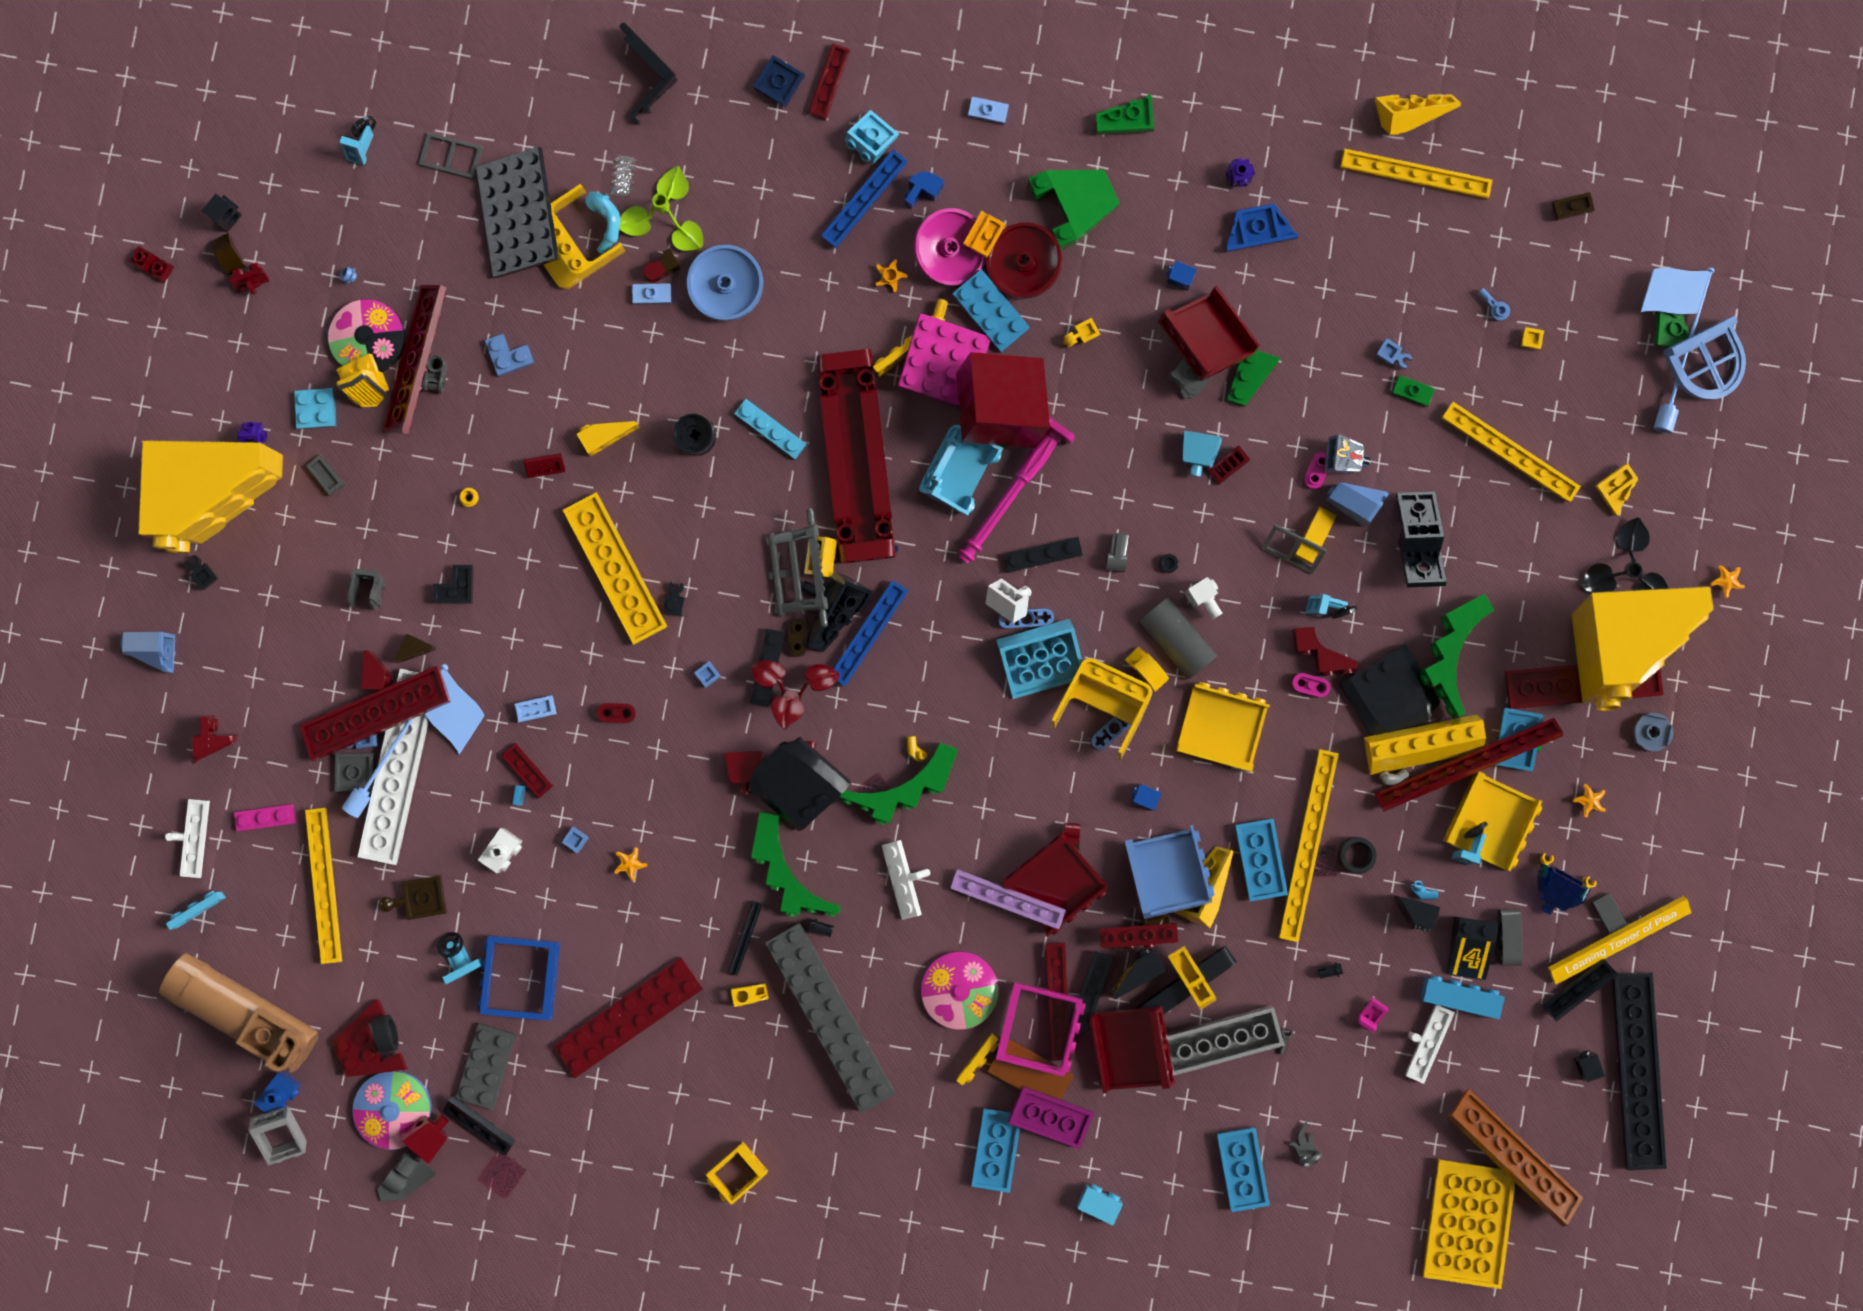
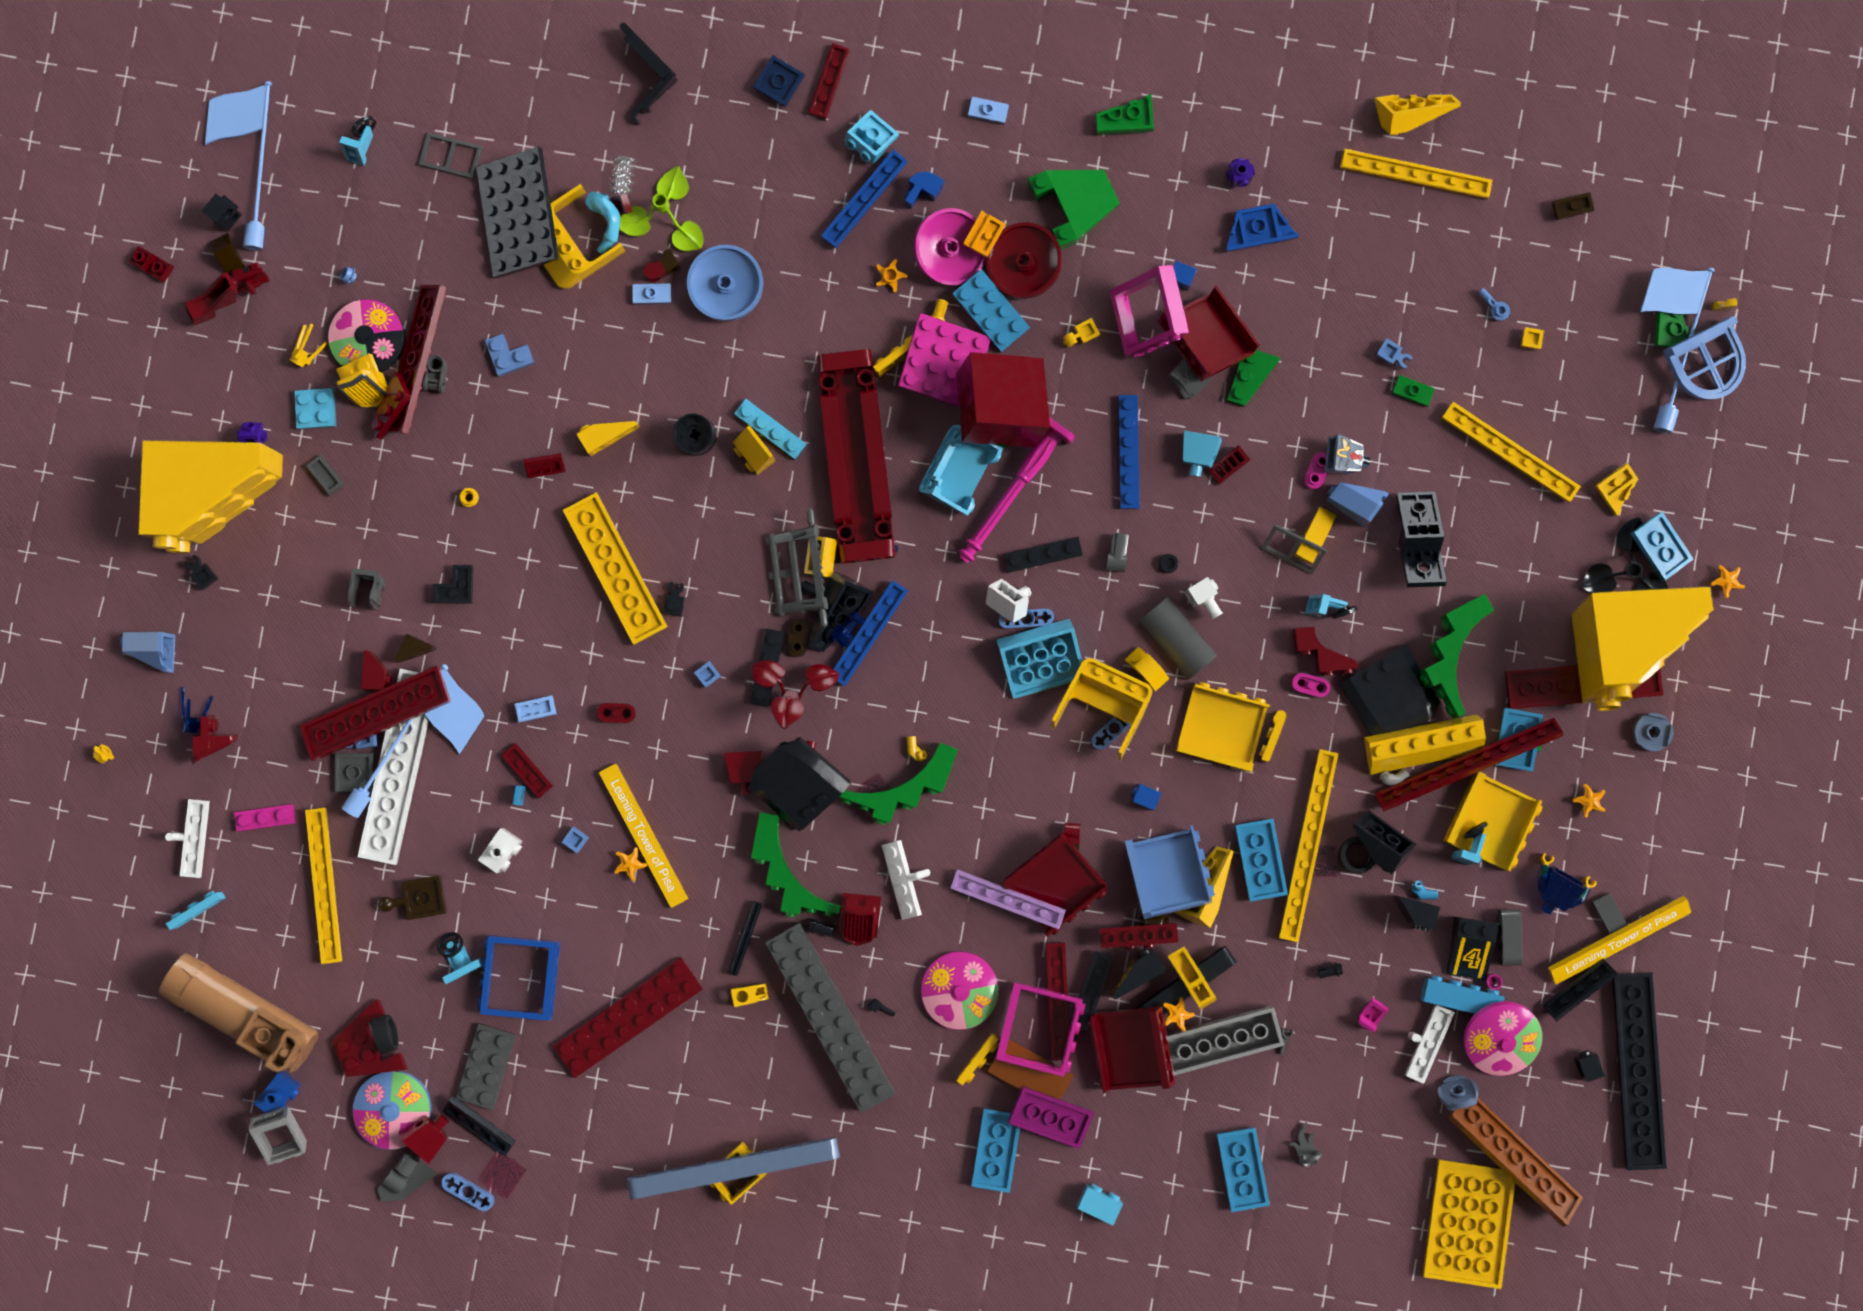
(102, 753): none -> yellow plate
(188, 723): none -> clear blue plant
(218, 295): none -> dark red arch
(238, 116): none -> light blue flag
(299, 356): none -> yellow plant
(391, 406): none -> dark red wing
(478, 1203): none -> medium blue beam
(622, 203): none -> dark red tile
(643, 835): none -> yellow tile
(733, 1168): none -> sand blue beam
(753, 450): none -> yellow slope
(843, 633): none -> clear blue leg
(859, 918): none -> dark red piece
(875, 1004): none -> black hand
(1128, 451): none -> blue plate
(1172, 303): none -> dark pink window
(1177, 1014): none -> light orange animal
(1273, 735): none -> yellow hinge
(1383, 842): none -> black slope
(1467, 1096): none -> sand blue plate
(1490, 983): none -> dark pink hinge
(1503, 1038): none -> dish
(1662, 546): none -> plate
(1730, 304): none -> yellow tile

